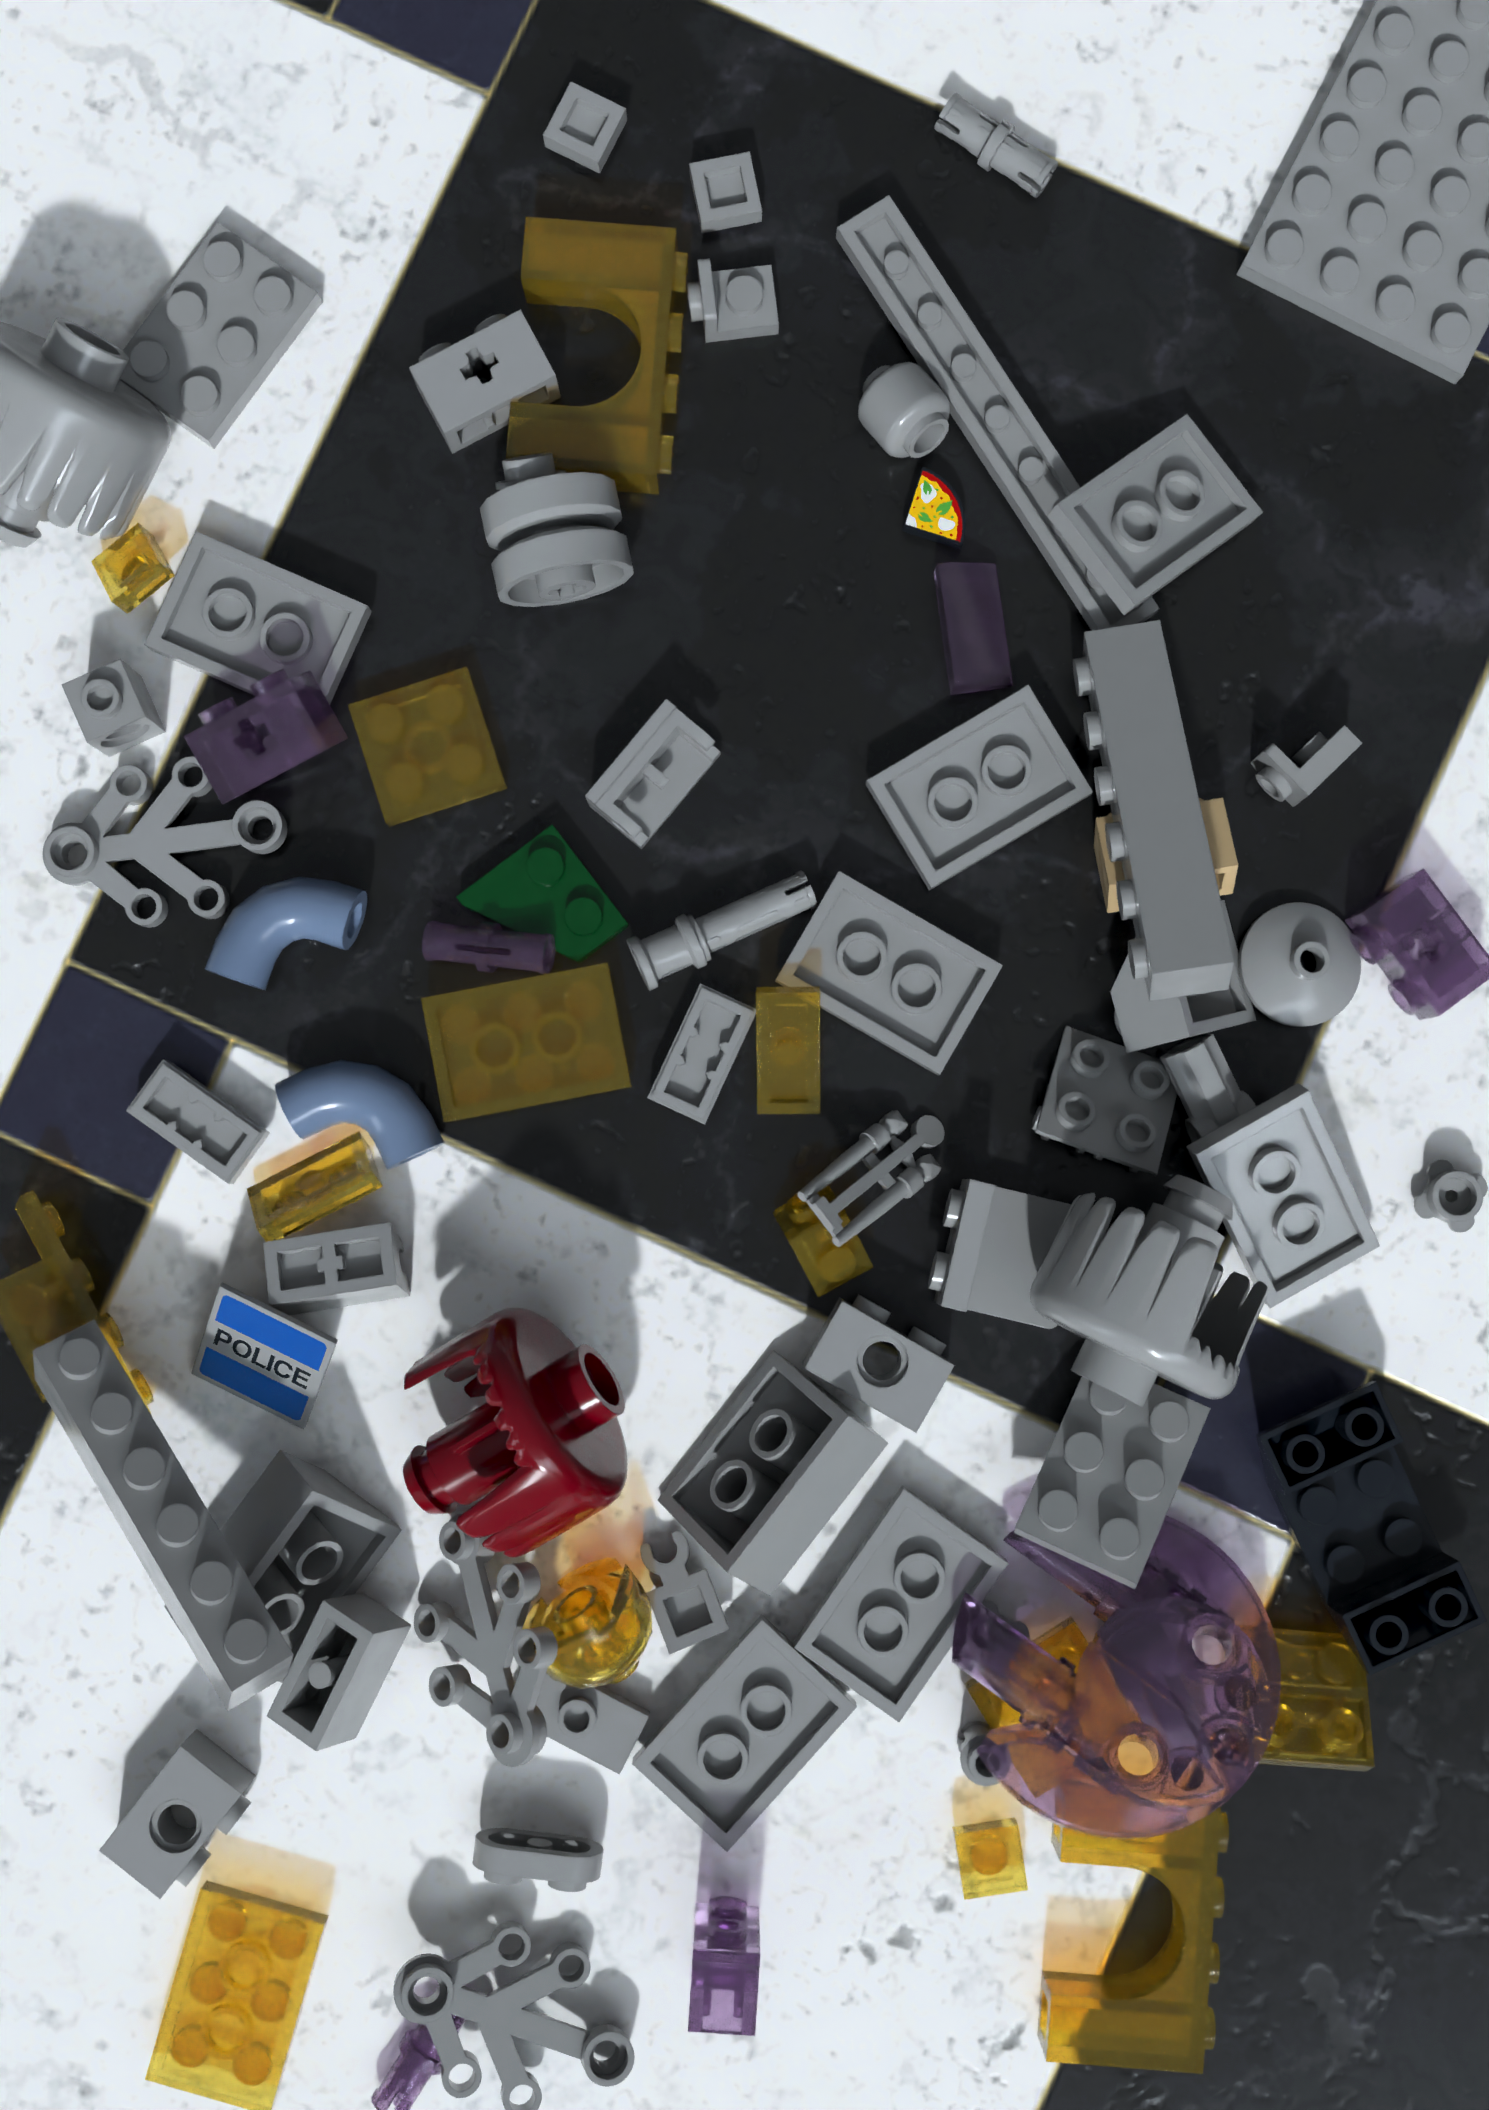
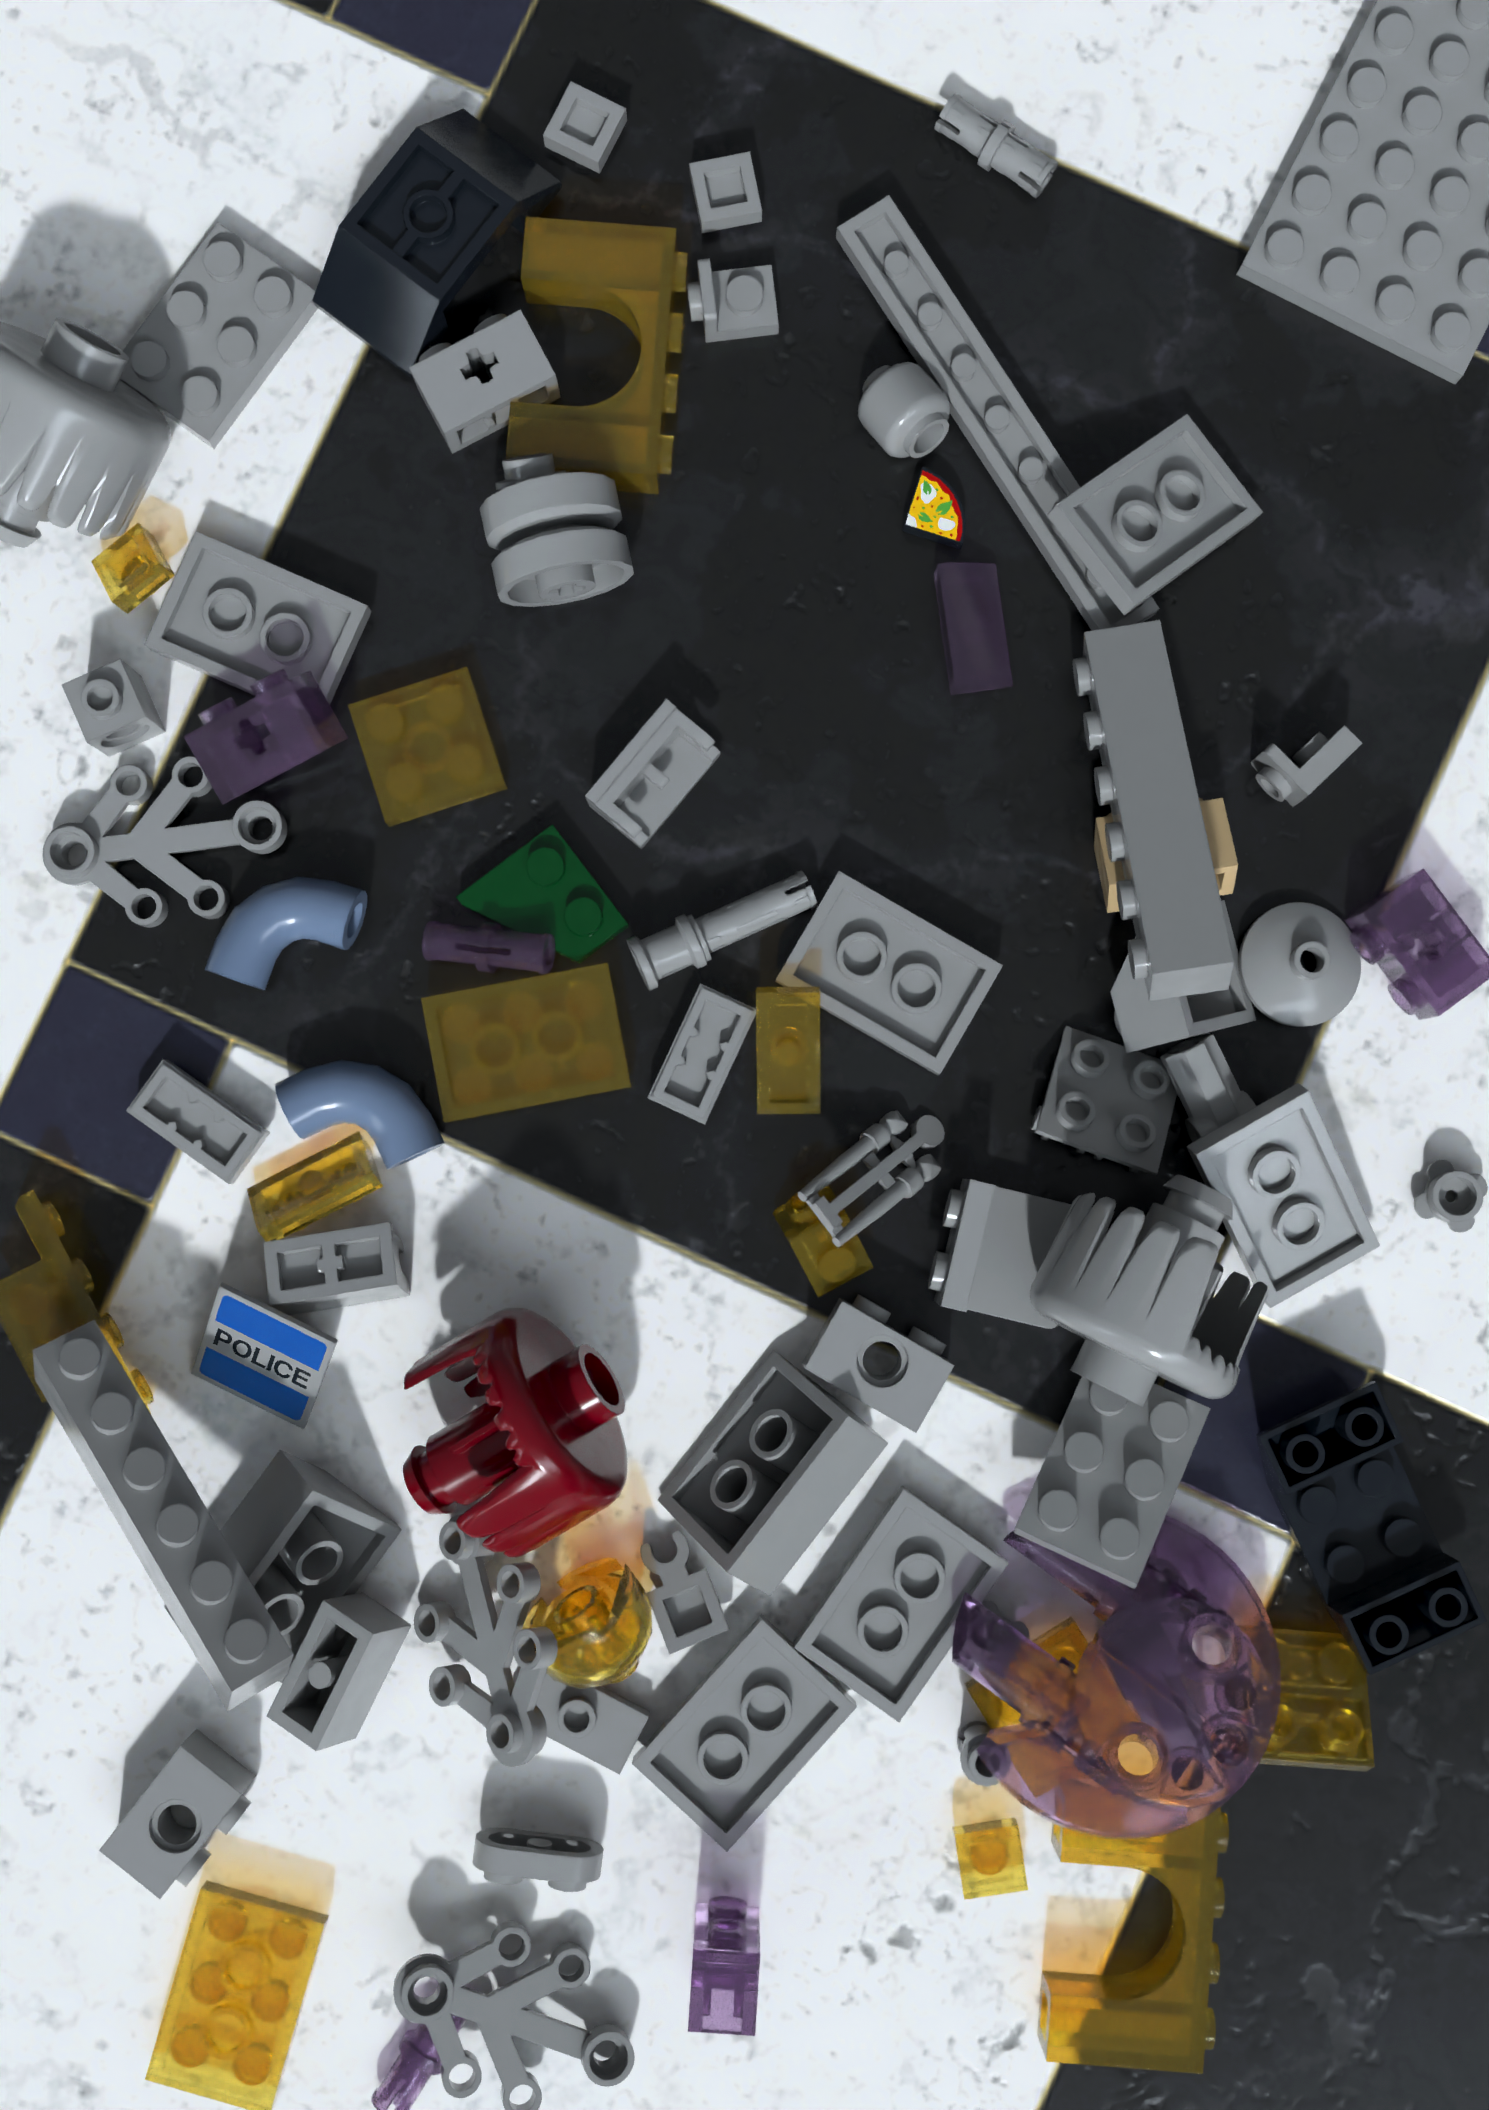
(426, 233): none -> black slope
(978, 787): light grey plate -> none

